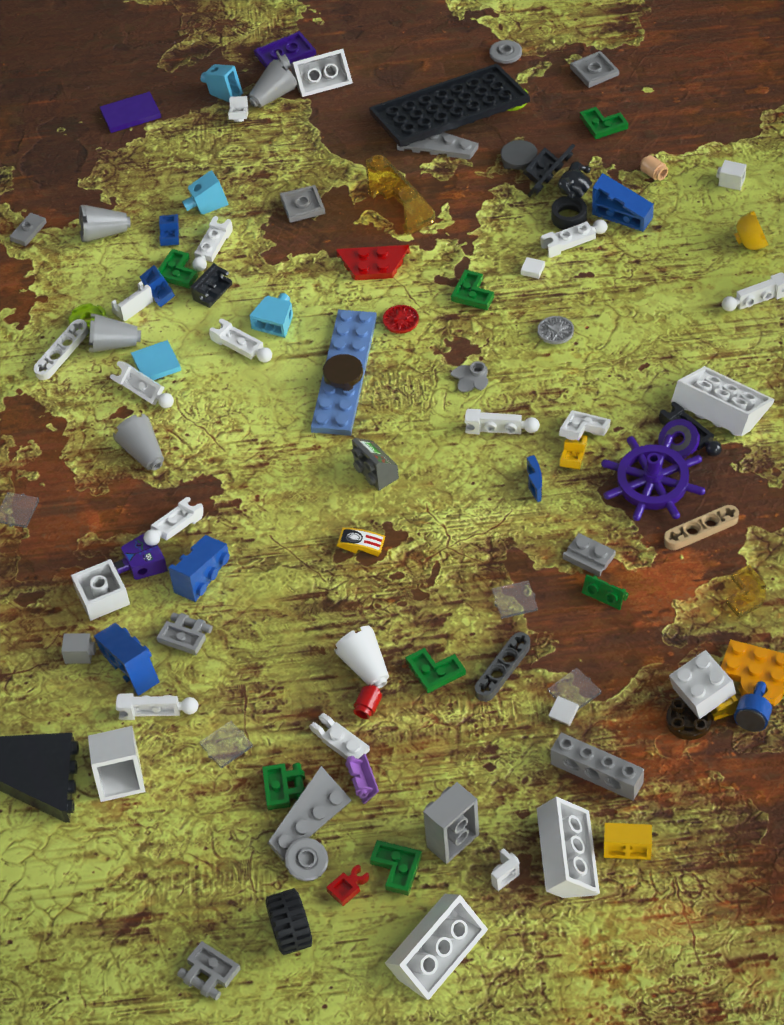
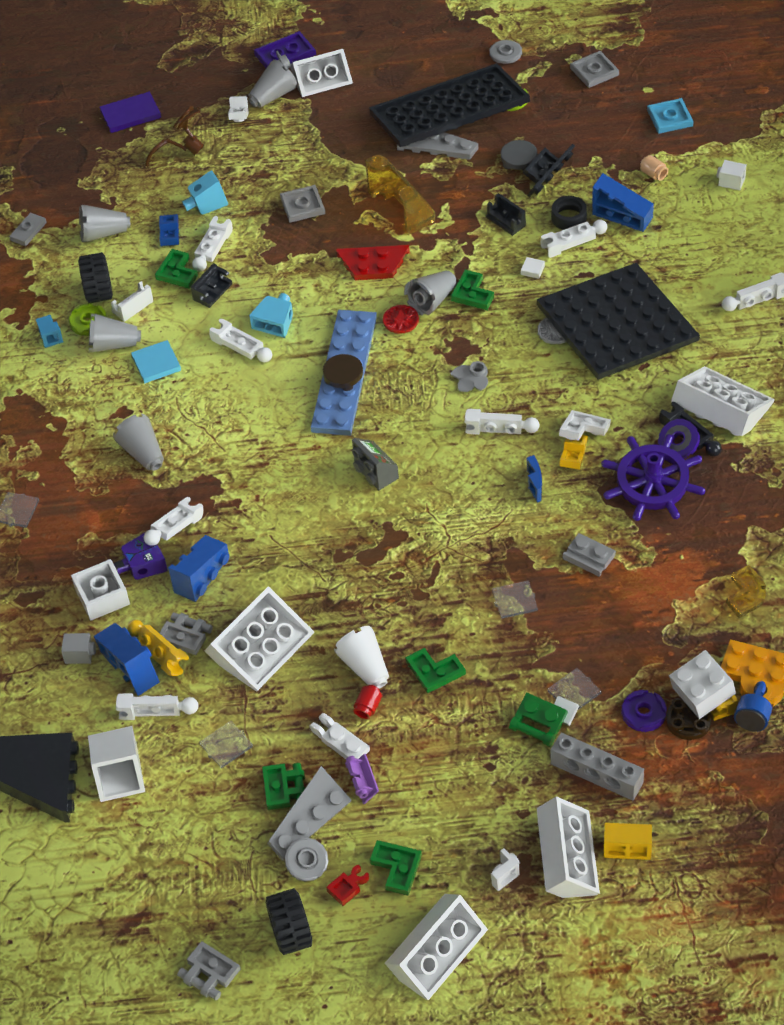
(49, 331): none -> dark azure brick
(64, 351): white beam -> none
(95, 277): none -> black tyre
(142, 385): white plate -> none
(159, 287): blue slope -> none
(160, 648): none -> yellow plate
(191, 143): none -> reddish brown plant
(222, 81): medium azure torso -> none
(260, 640): none -> white slope
(358, 539): slope -> none
(429, 291): none -> light grey cone
(451, 822): light grey brick -> none
(500, 665): dark grey beam -> none
(506, 214): none -> black hinge
(541, 713): none -> green plate
(574, 182): black piece -> none
(602, 126): green plate -> none
(604, 591): green hinge -> none
(617, 320): none -> black plate
(640, 721): none -> dark purple tile
(670, 115): none -> medium azure tile
(703, 530): tan beam -> none
(750, 232): yellow cylinder -> none

